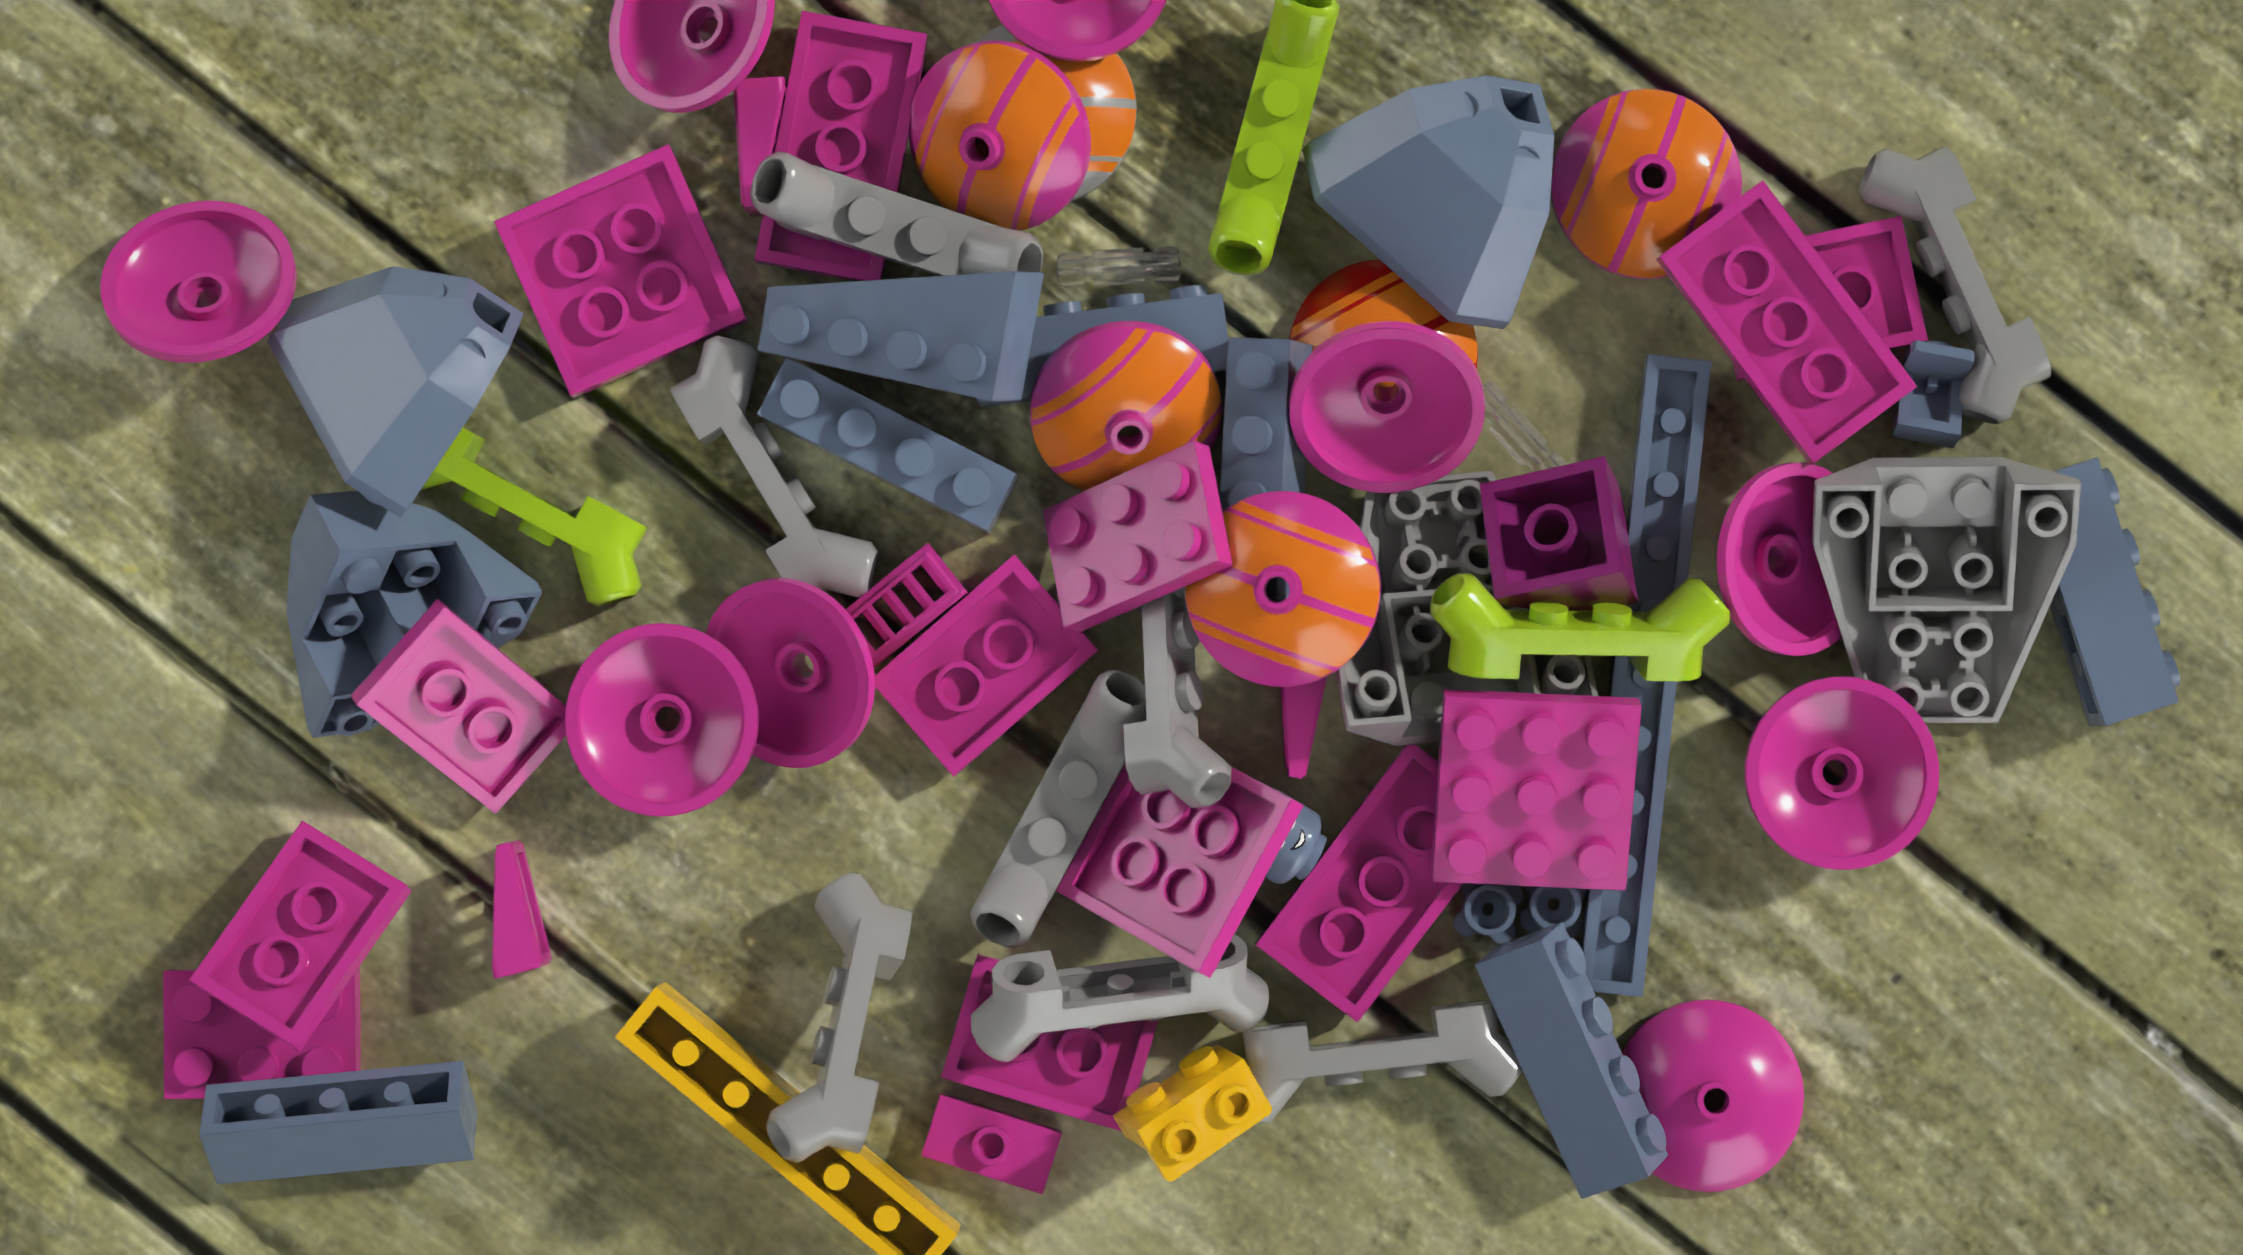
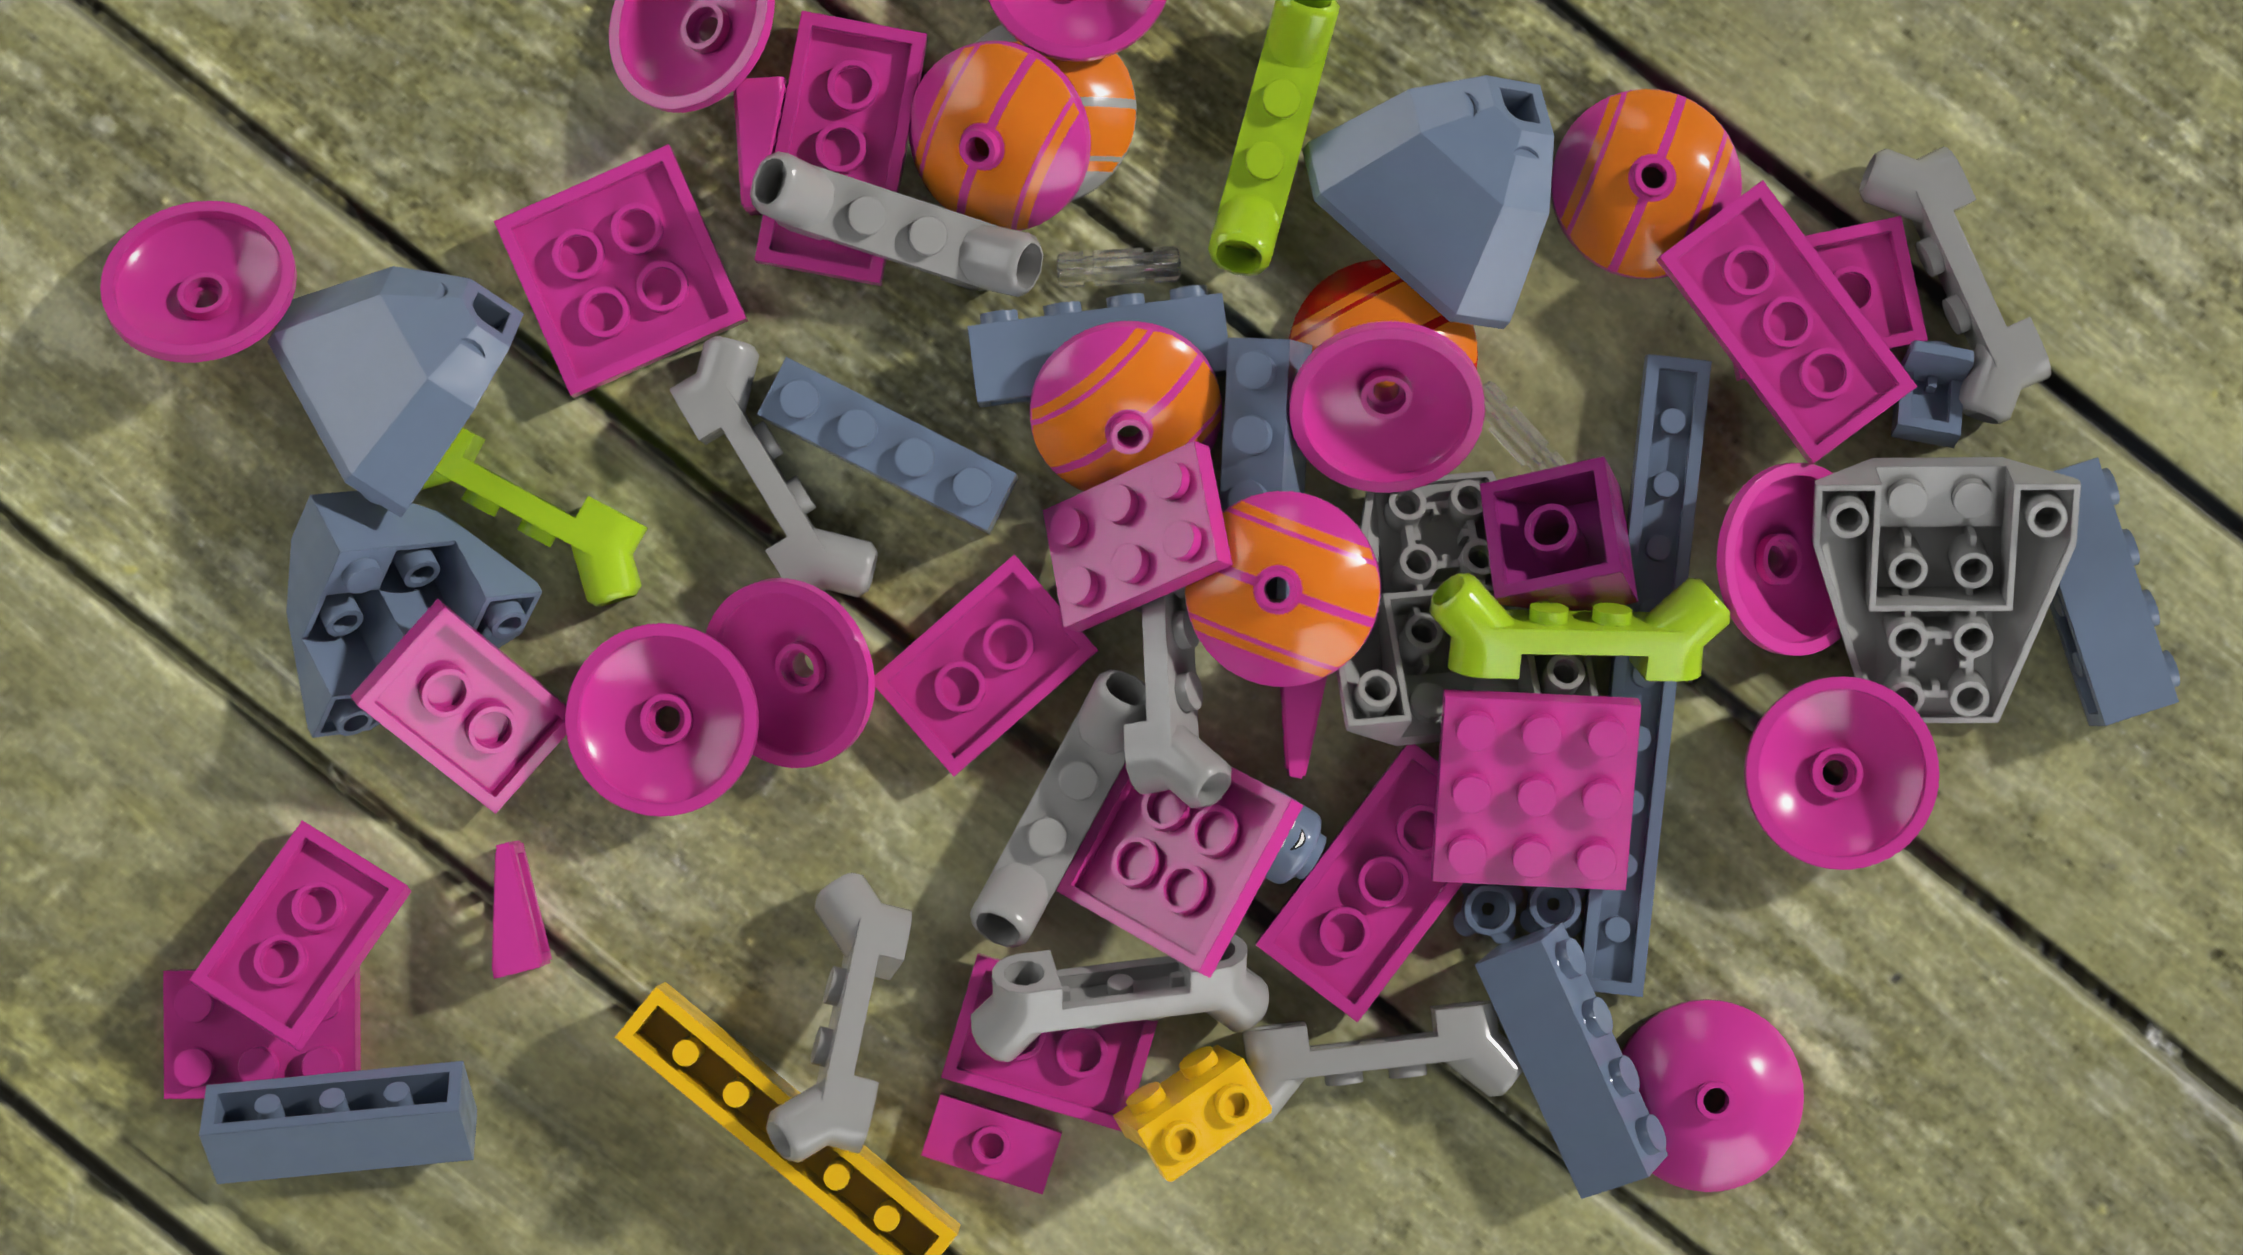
(925, 331): sand blue wedge -> none
(941, 575): dark pink slope -> none

